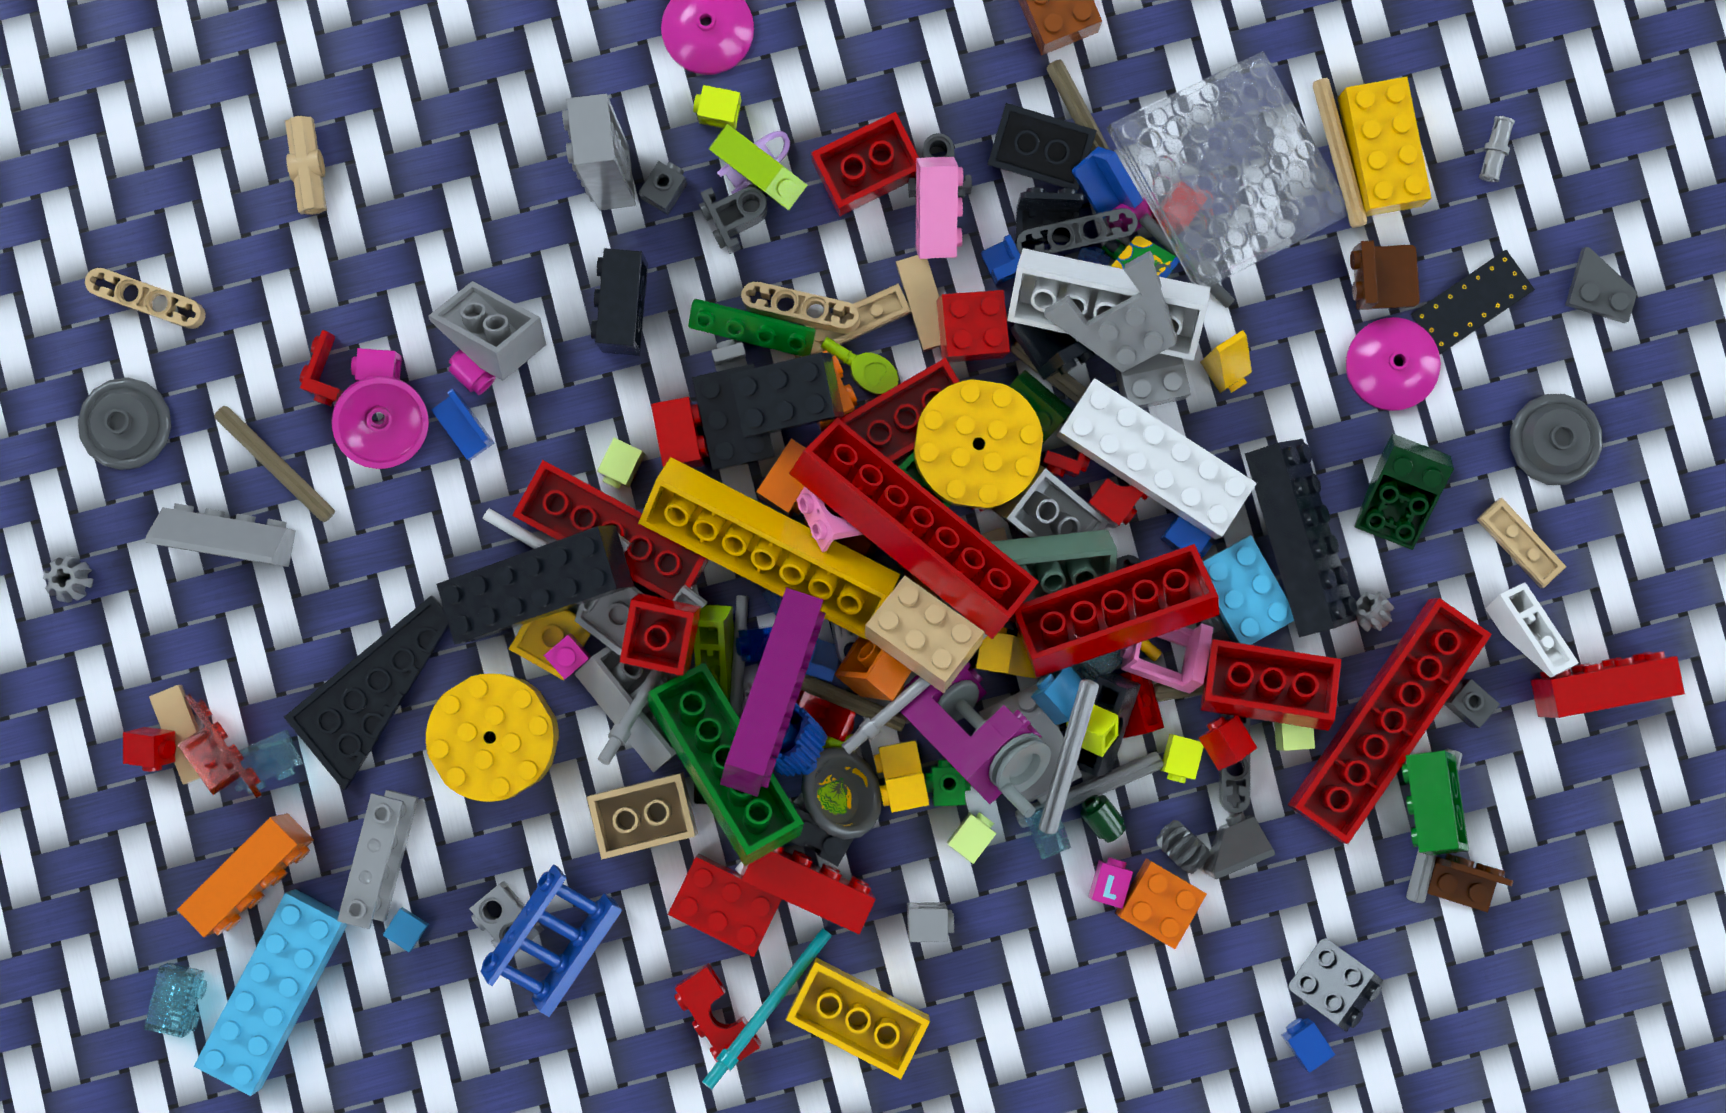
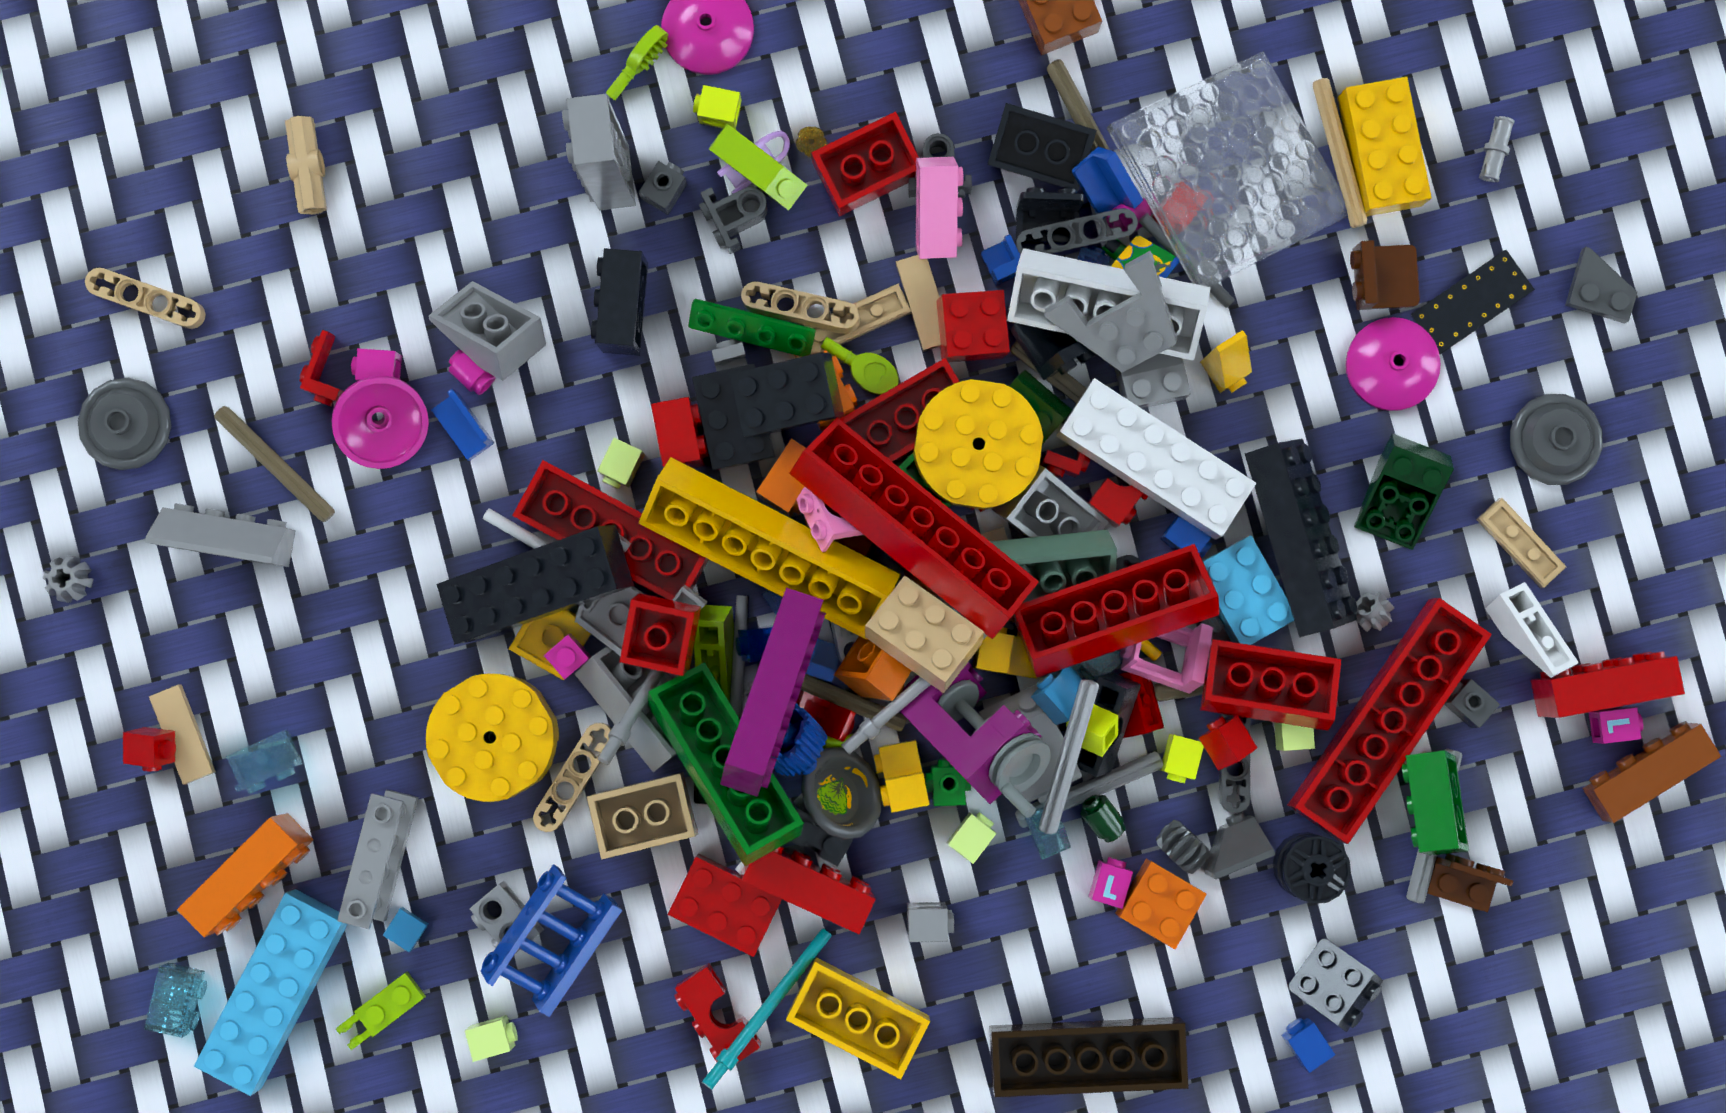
(212, 757): clear red bracket -> none
(357, 703): black wing -> none
(384, 1008): none -> lime hinge
(491, 1038): none -> yellowish green brick
(571, 775): none -> tan beam
(639, 59): none -> lime piece
(810, 133): none -> clear yellow plate
(1088, 1057): none -> dark brown brick
(1294, 870): none -> black wheel
(1616, 725): none -> dark pink brick
(1651, 771): none -> dark orange brick

